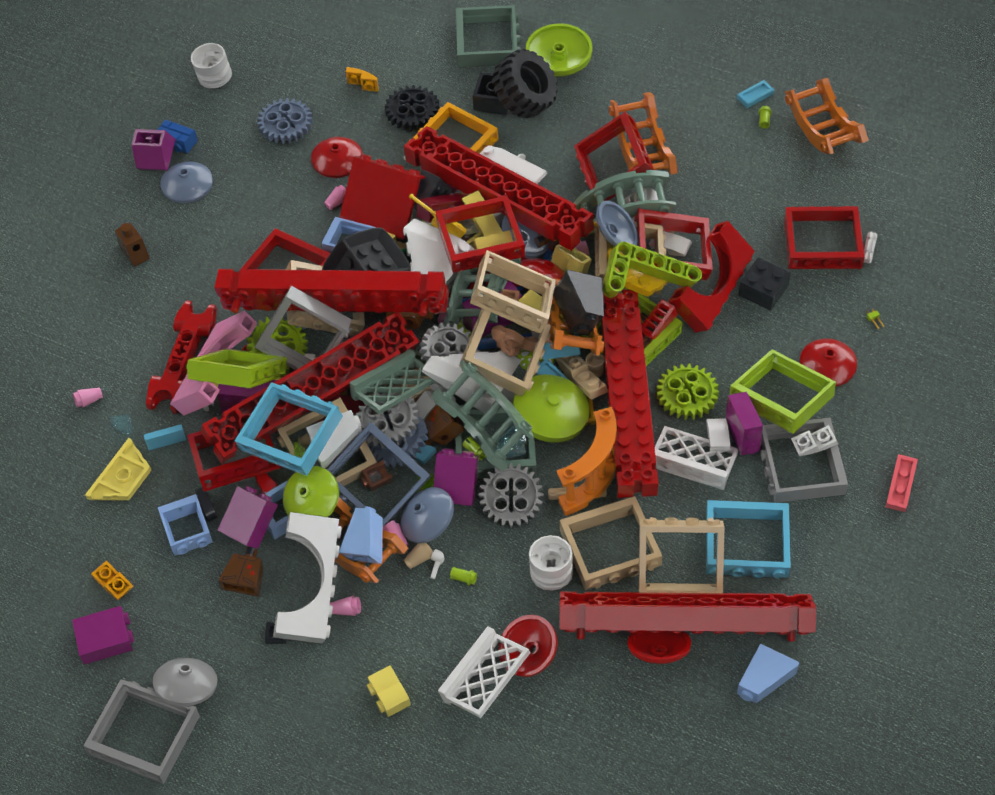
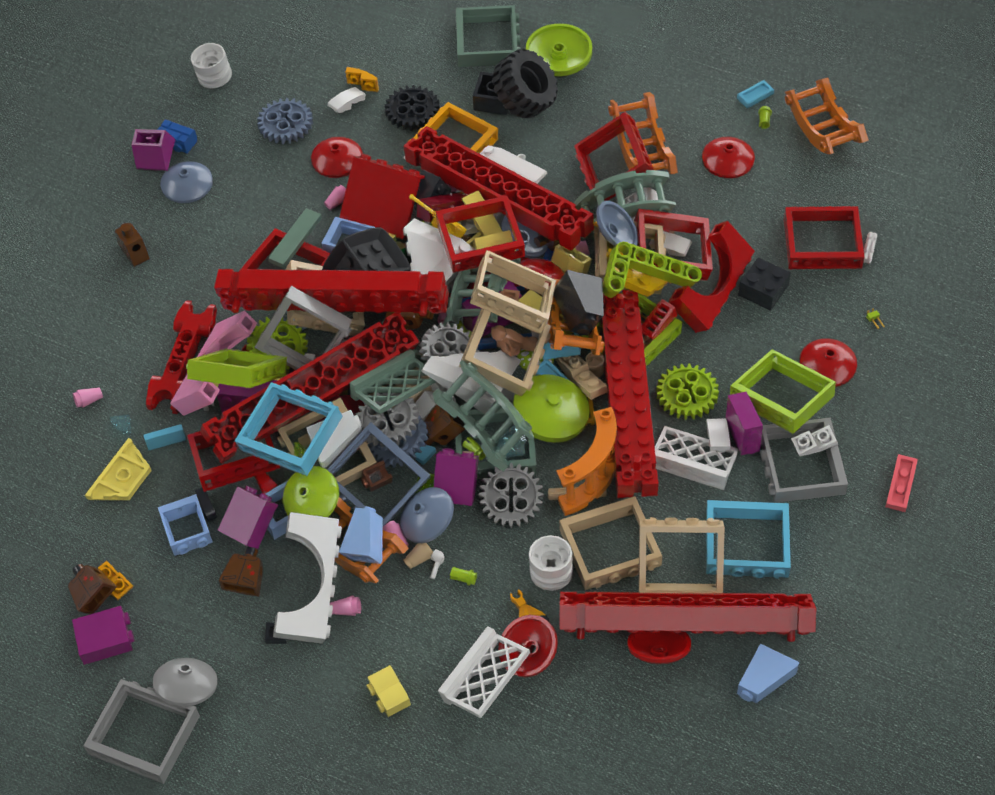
(89, 588): none -> reddish brown torso
(294, 238): none -> sand green tile
(345, 99): none -> white slope
(526, 609): none -> light orange piece
(728, 157): none -> red dish

